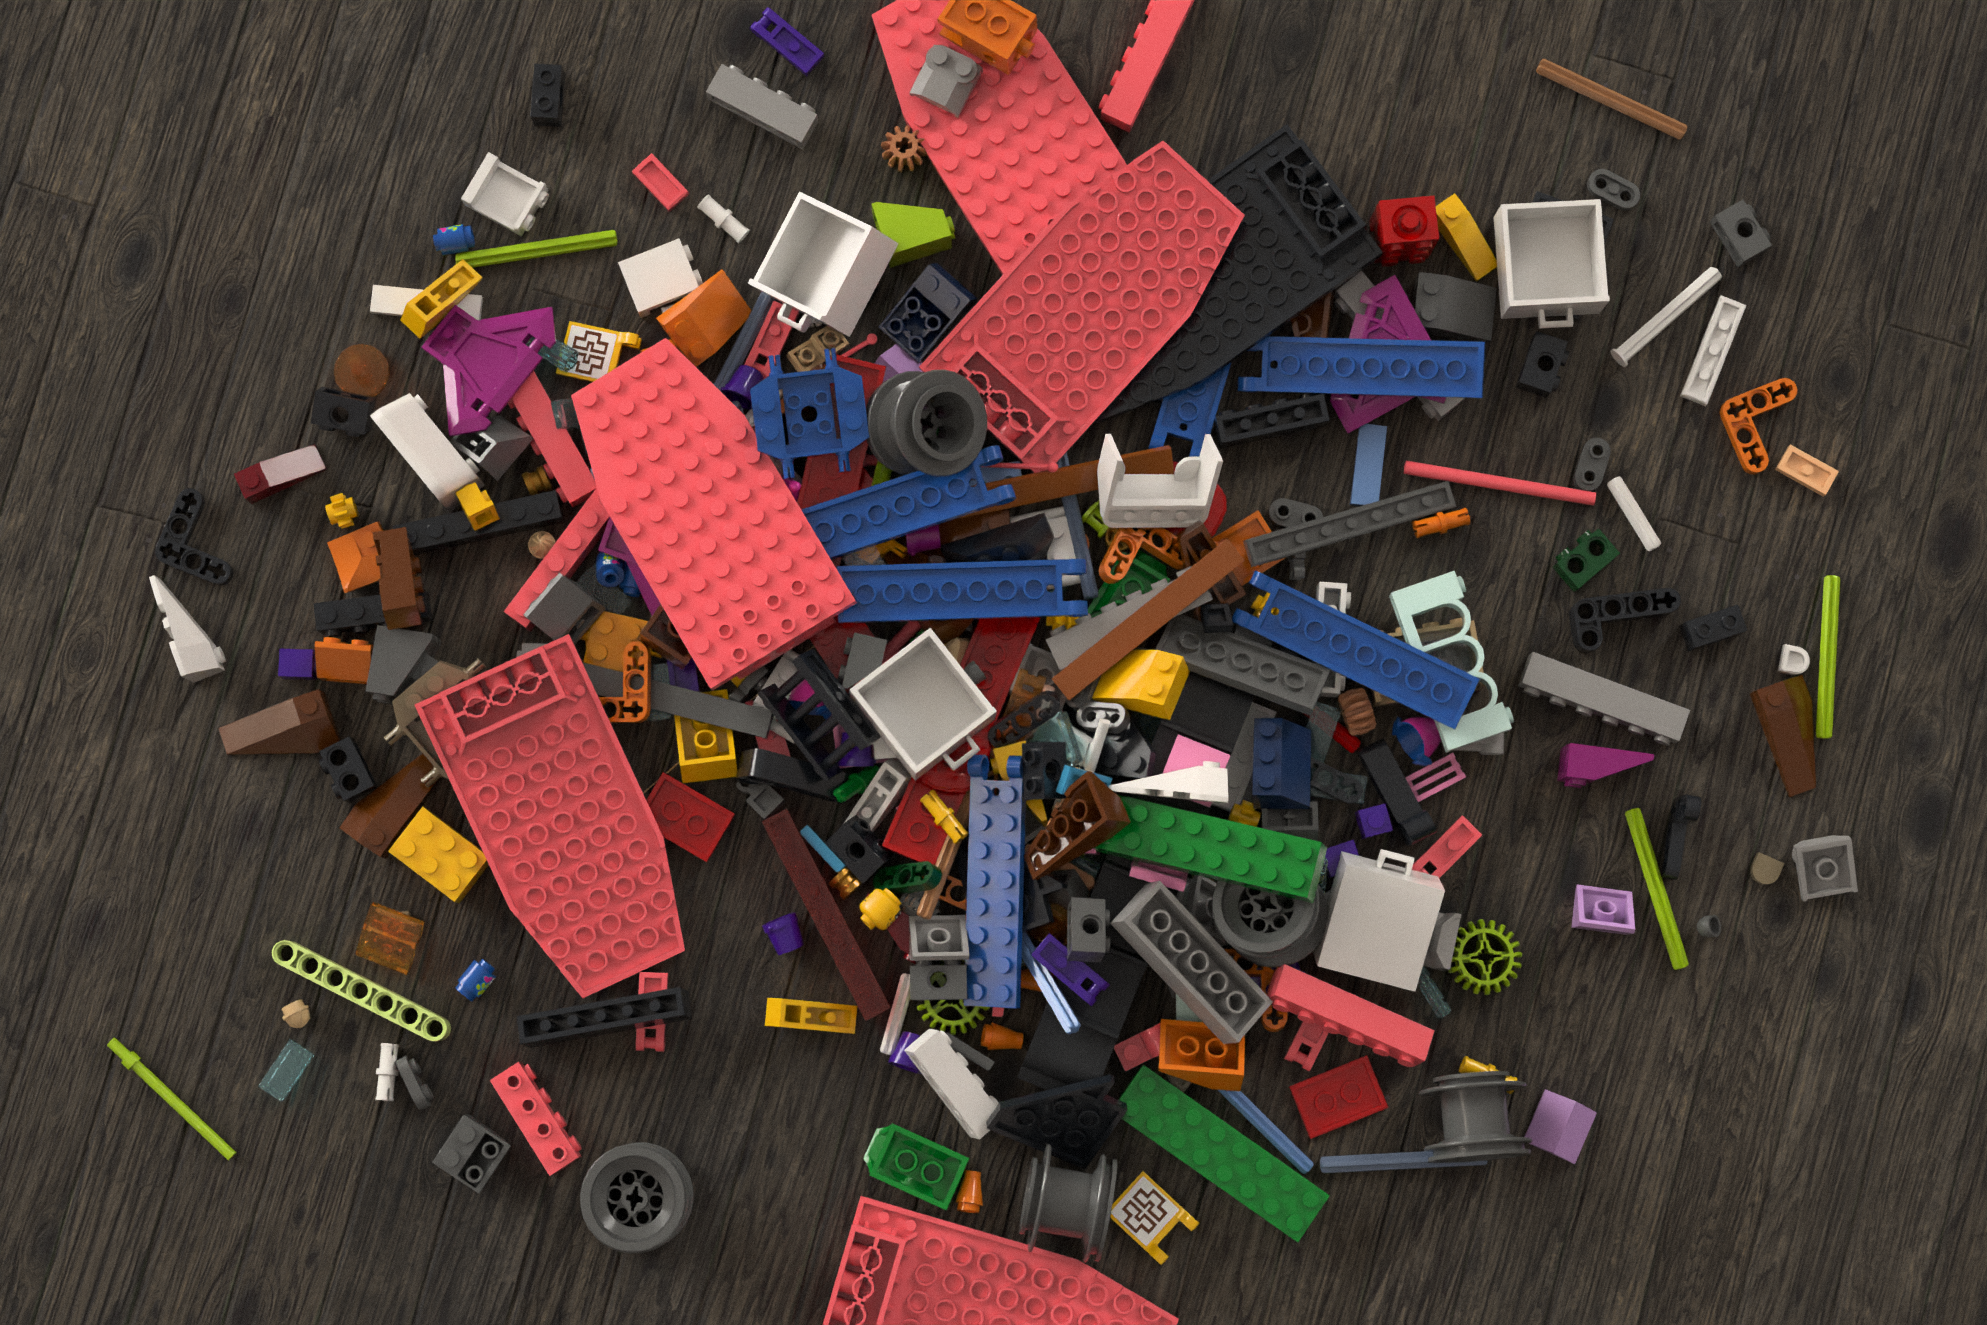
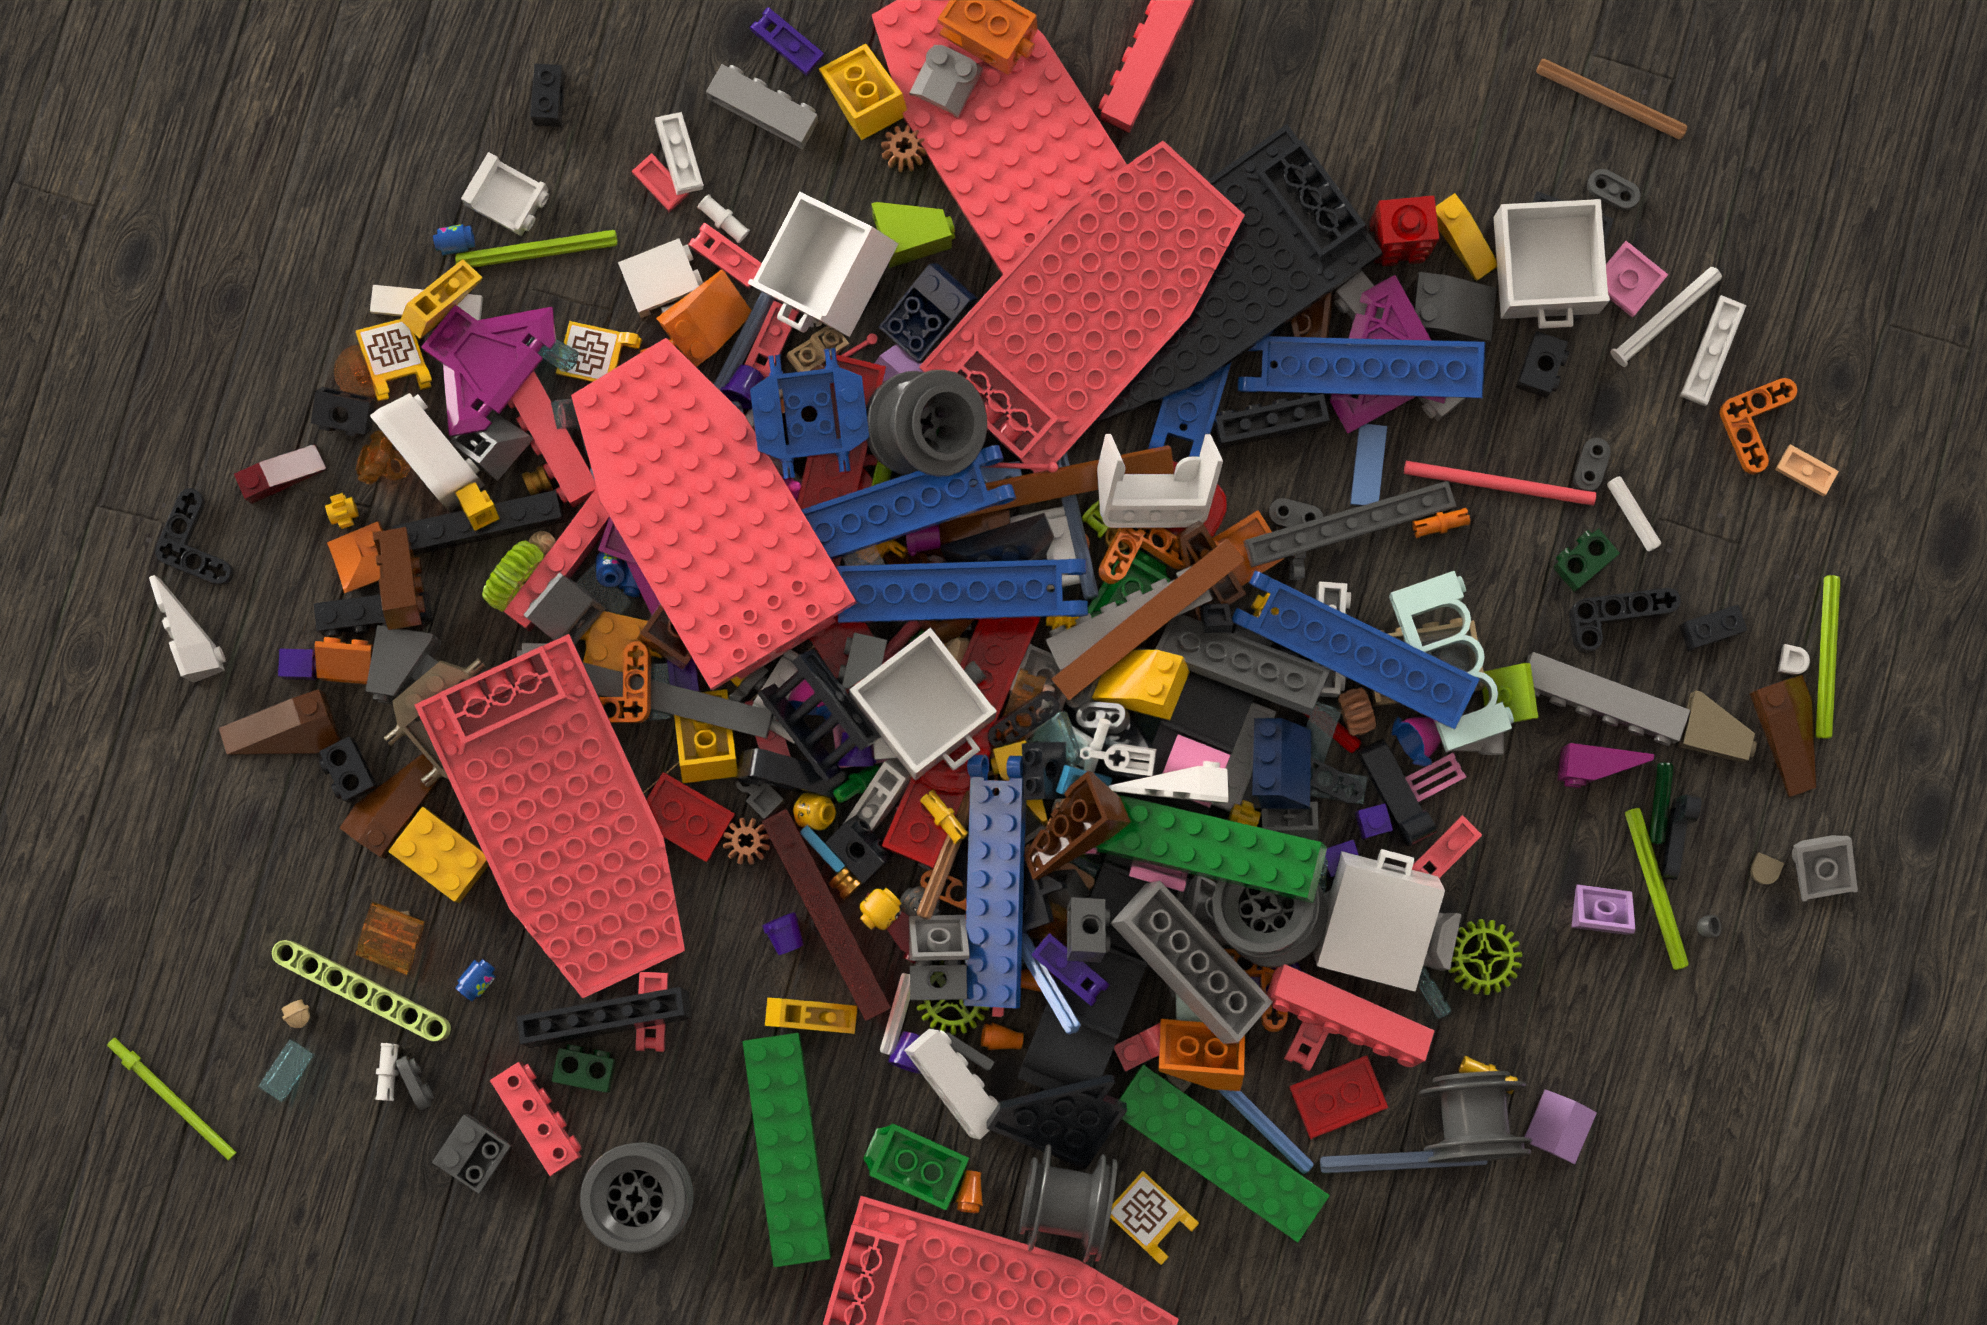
(377, 458): none -> clear orange tile
(392, 353): none -> flag
(511, 574): none -> lime gear
(583, 1075): none -> dark green brick
(679, 153): none -> white tile
(726, 255): none -> coral plate
(747, 831): none -> nougat gear
(787, 1150): none -> green brick
(814, 811): none -> yellow head
(864, 91): none -> yellow slope
(930, 872): dark green beam -> none
(1127, 765): none -> white piece
(1515, 690): none -> lime plate
(1632, 278): none -> bright pink tile
(1661, 803): none -> dark green axle
(1715, 731): none -> dark tan slope
(1740, 248): dark grey brick -> none

